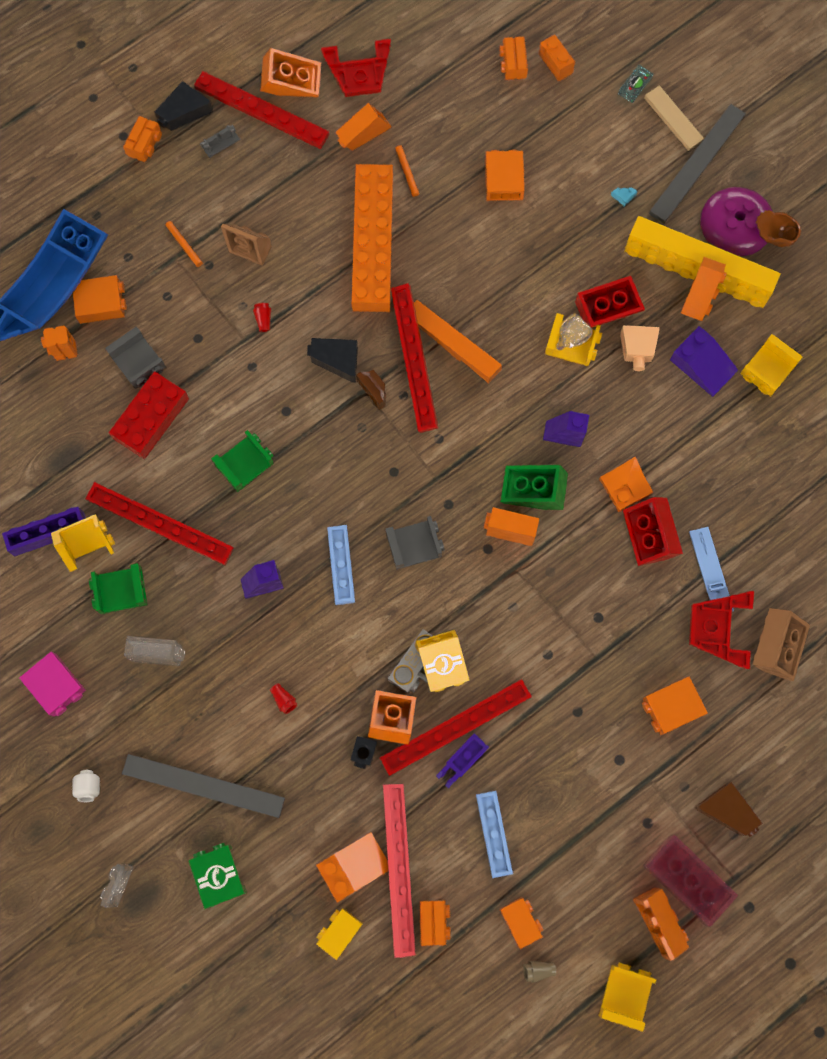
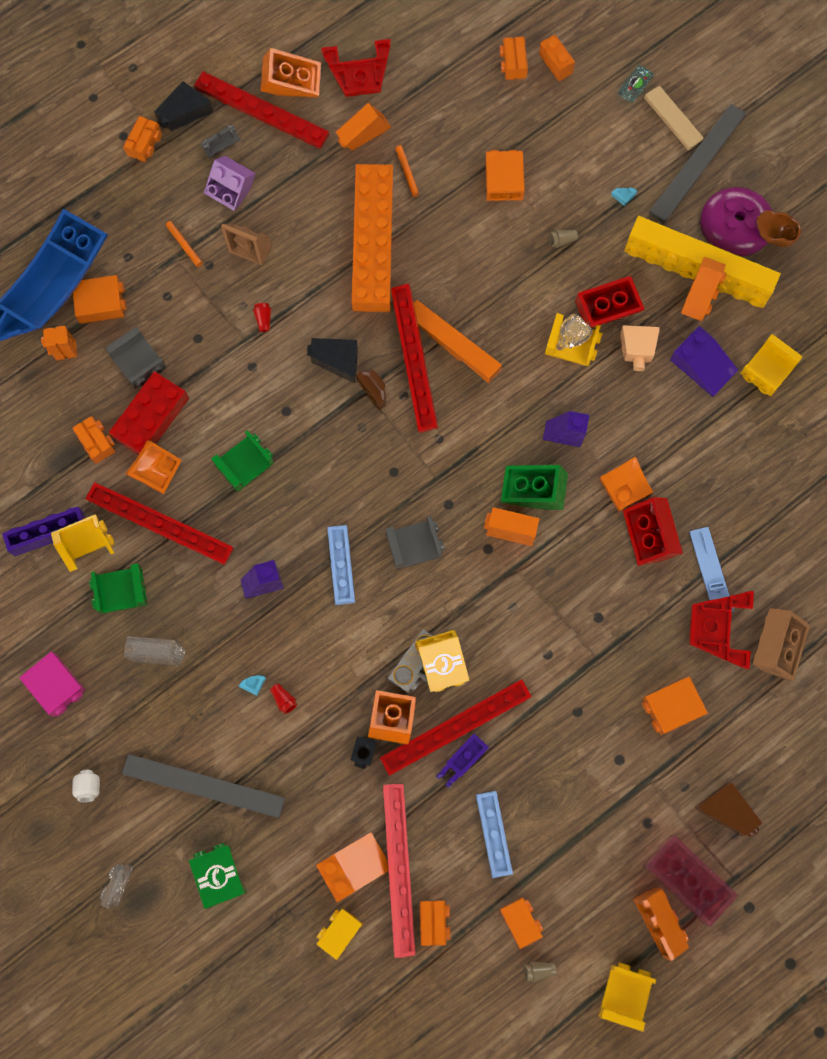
(94, 440): none -> orange brick
(154, 467): none -> orange plate
(229, 182): none -> medium lavender slope
(253, 684): none -> medium azure tile
(562, 237): none -> dark tan cone

